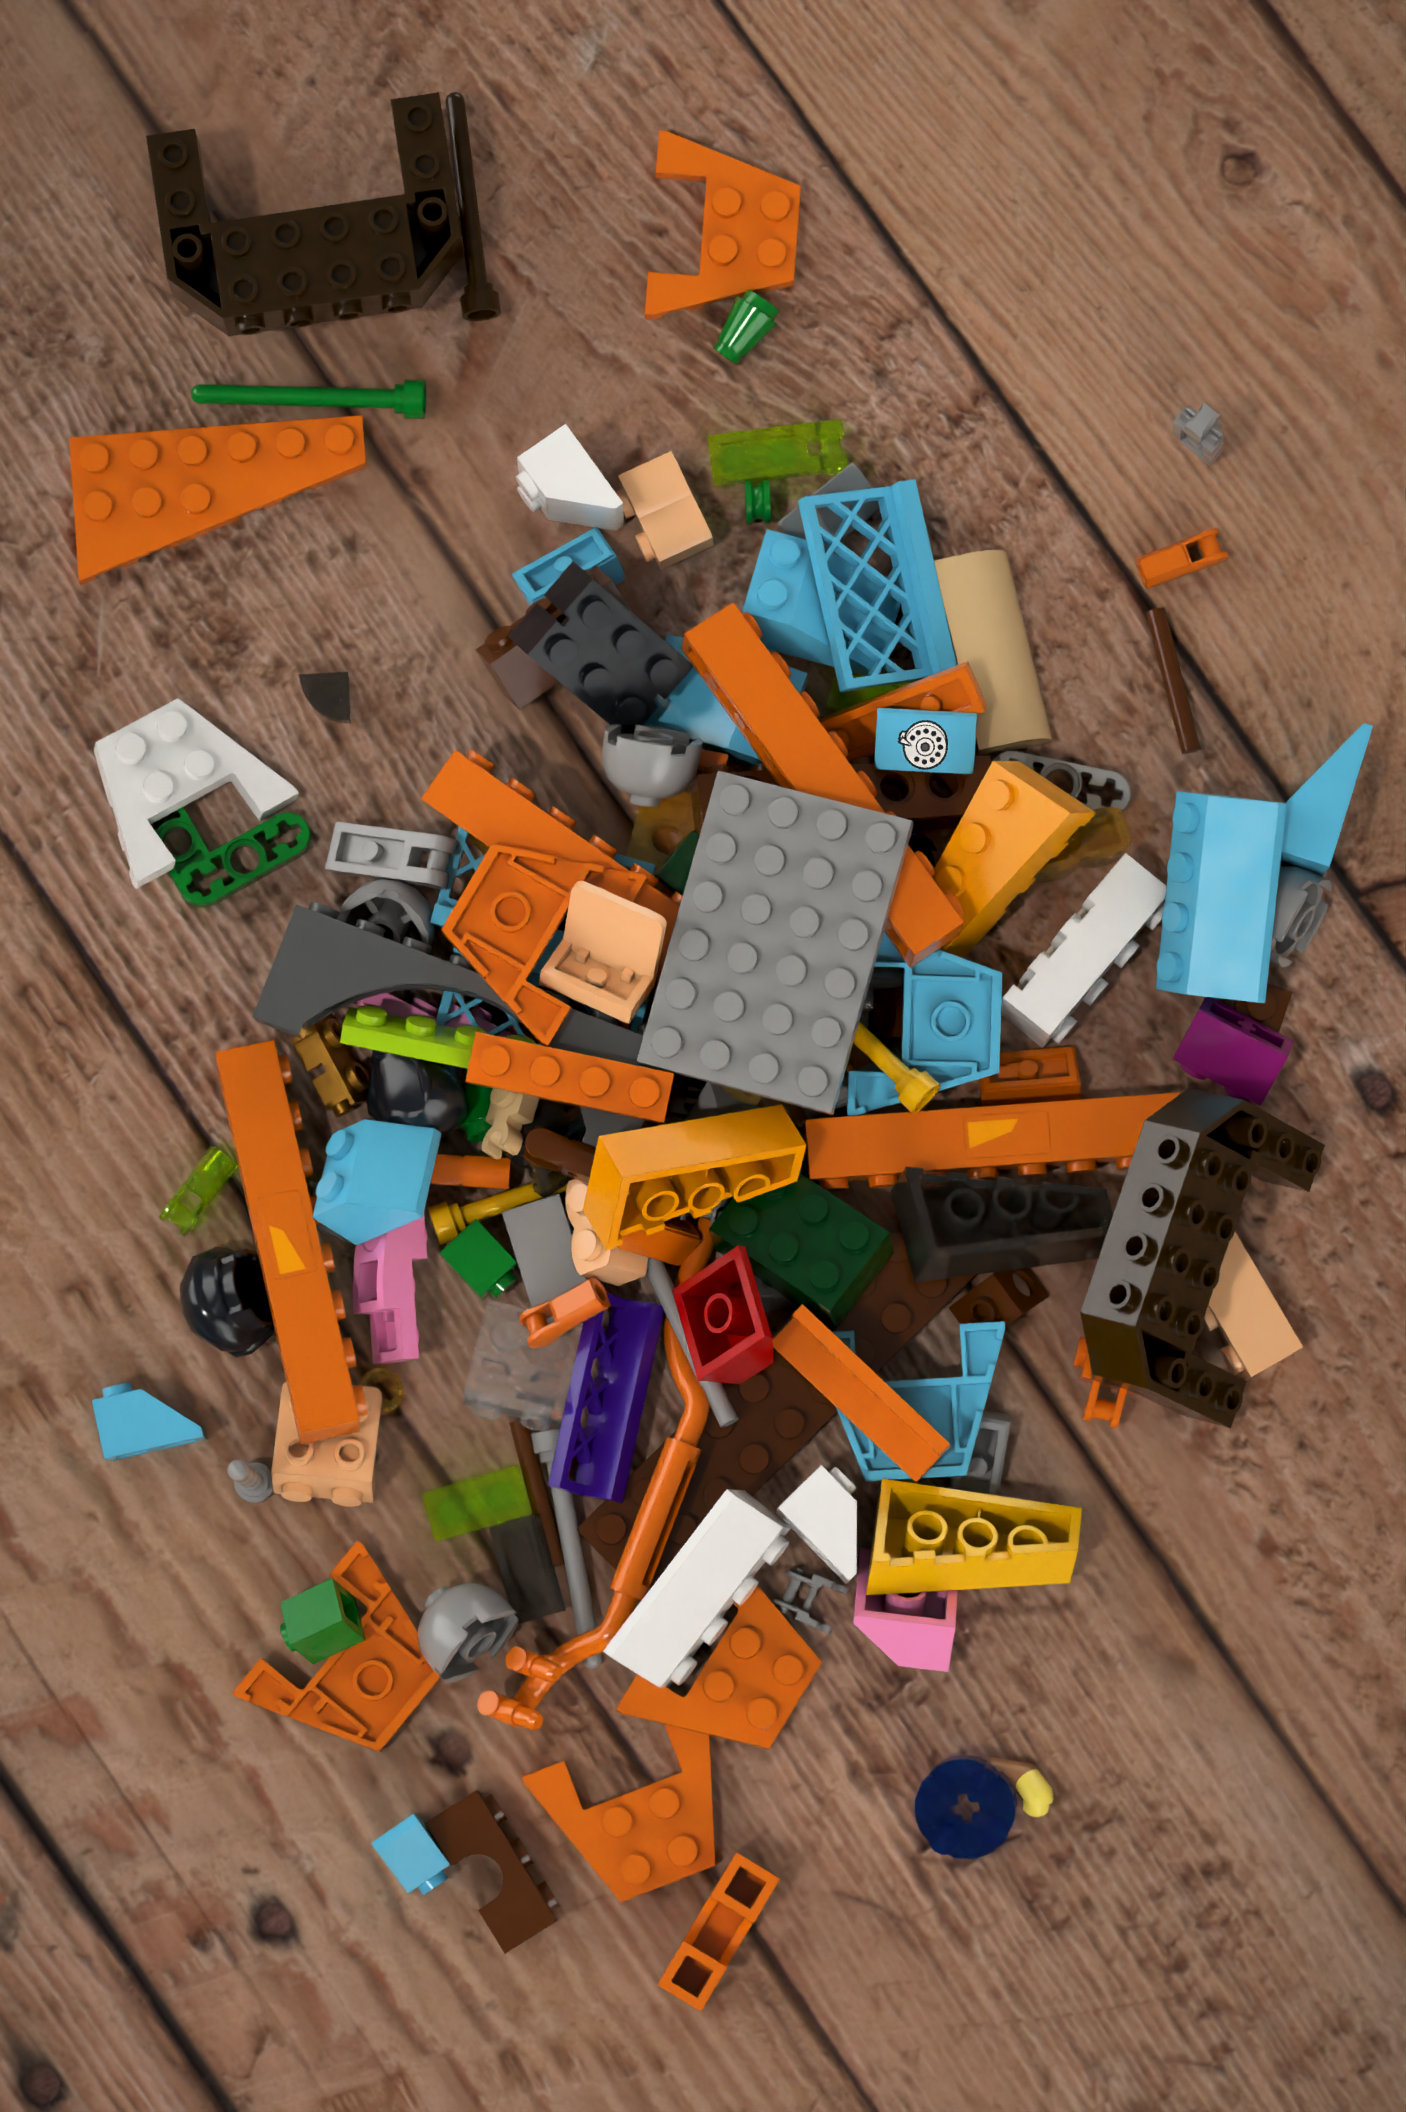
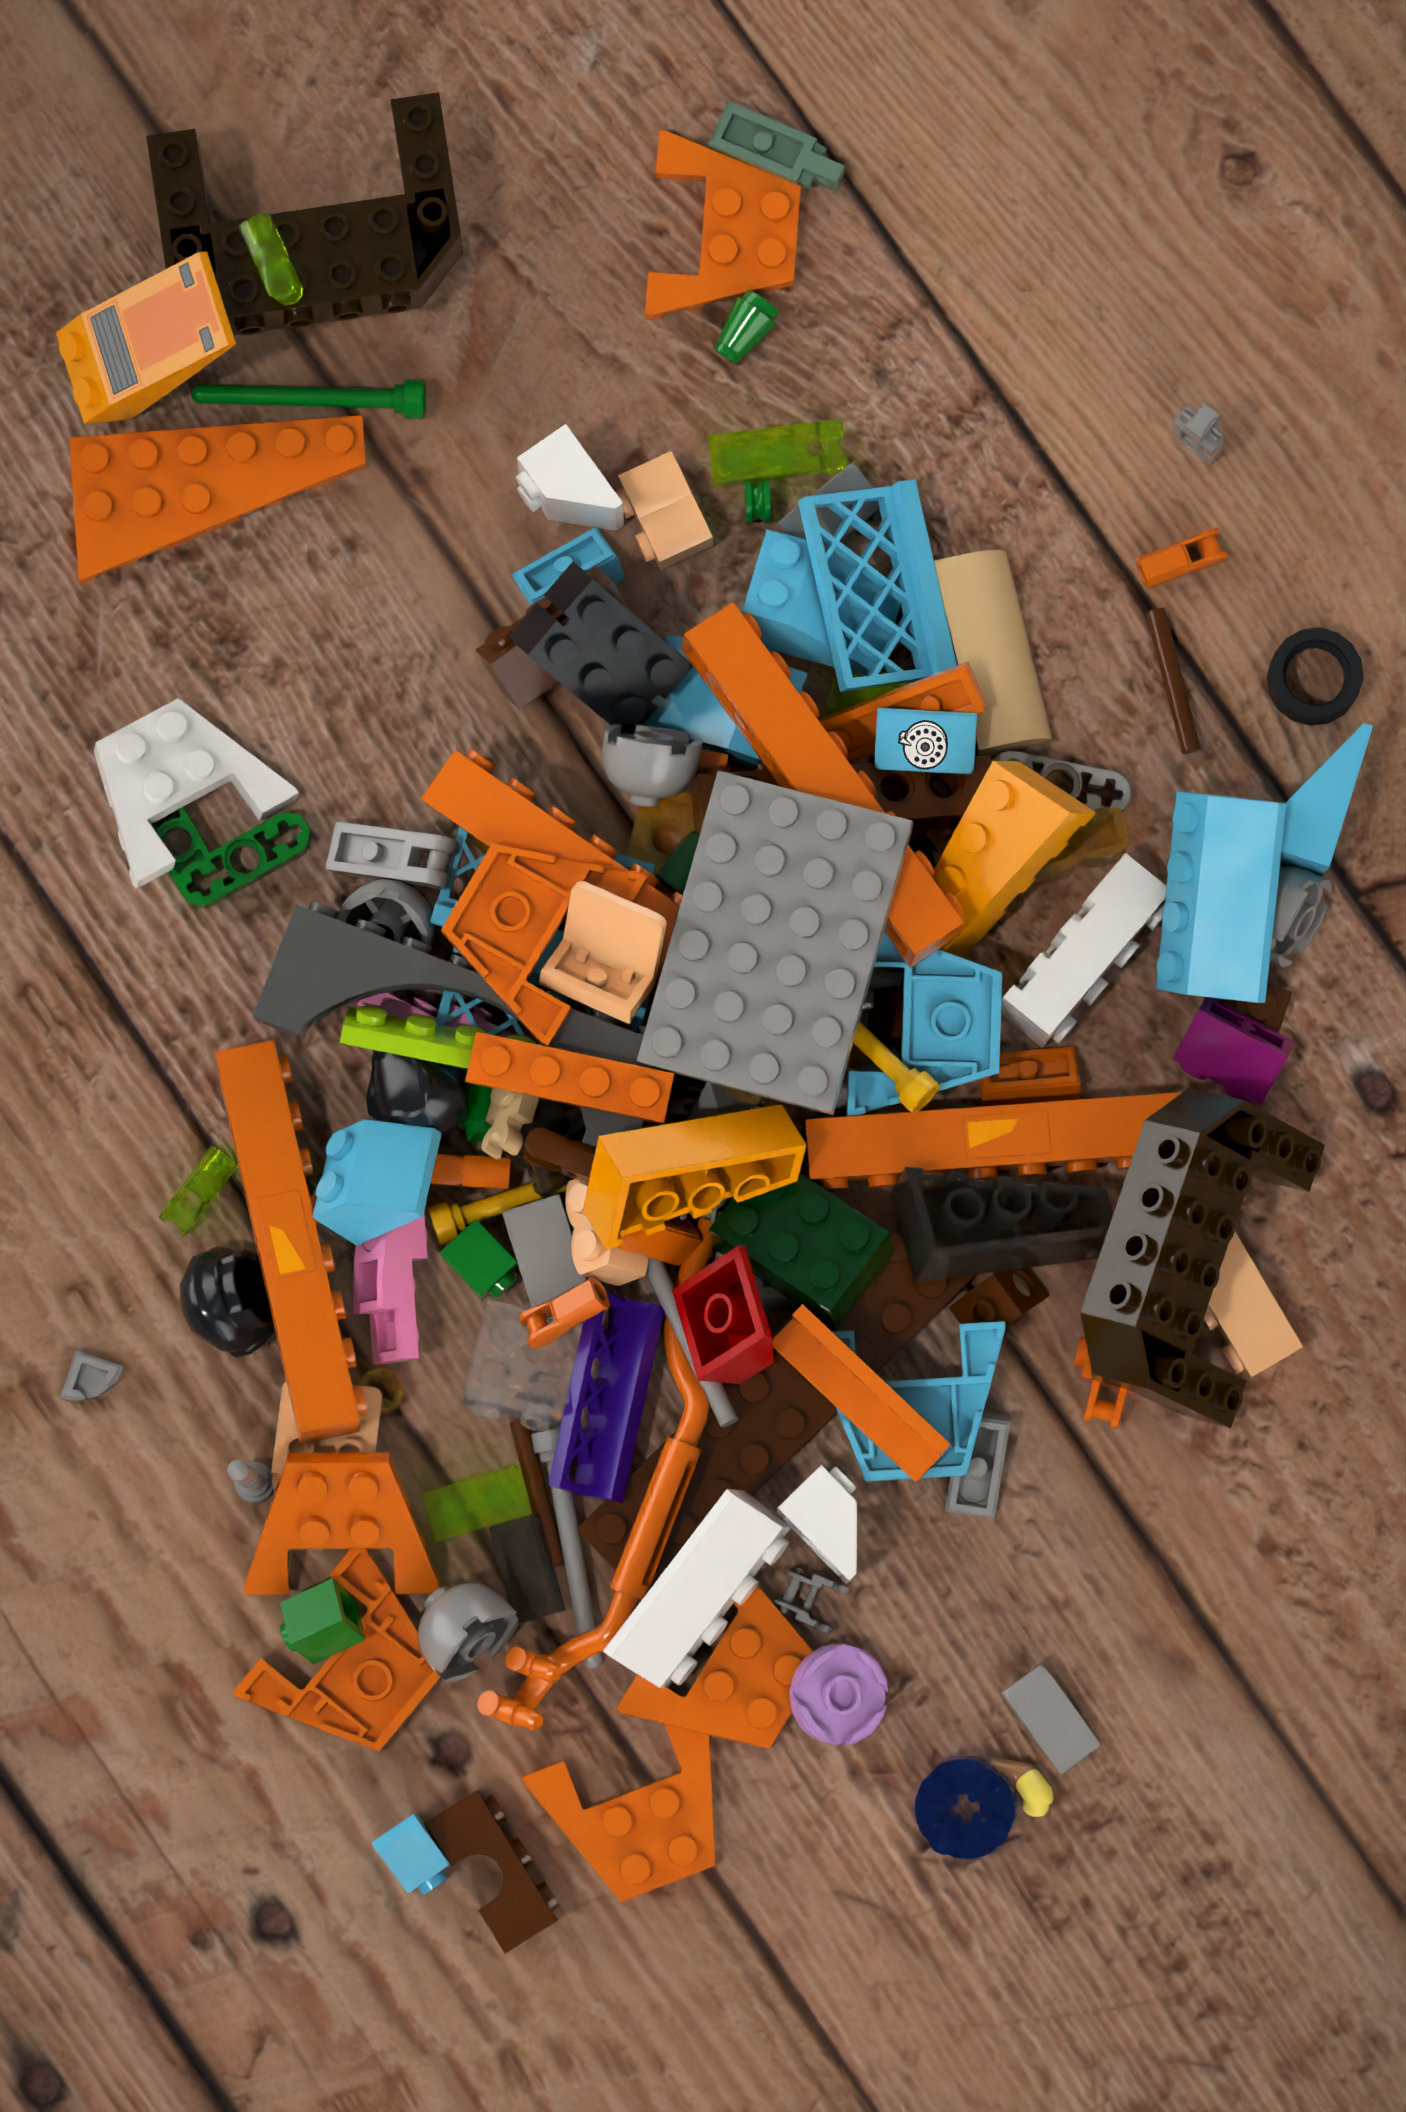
(89, 1377): none -> light grey tile
(139, 1424): medium azure slope -> none
(145, 341): none -> slope
(271, 259): none -> clear neon green bar
(328, 694): clear smoke tile -> none
(340, 1505): none -> orange wing
(345, 1079): pearl gold hinge -> none
(479, 298): dark brown piece -> none
(718, 1931): orange arch -> none
(774, 148): none -> sand green hinge
(838, 1694): none -> lavender tile
(907, 1627): bright pink slope -> none
(967, 1540): yellow wedge -> none
(1050, 1718): none -> light grey slope
(1335, 645): none -> black tyre

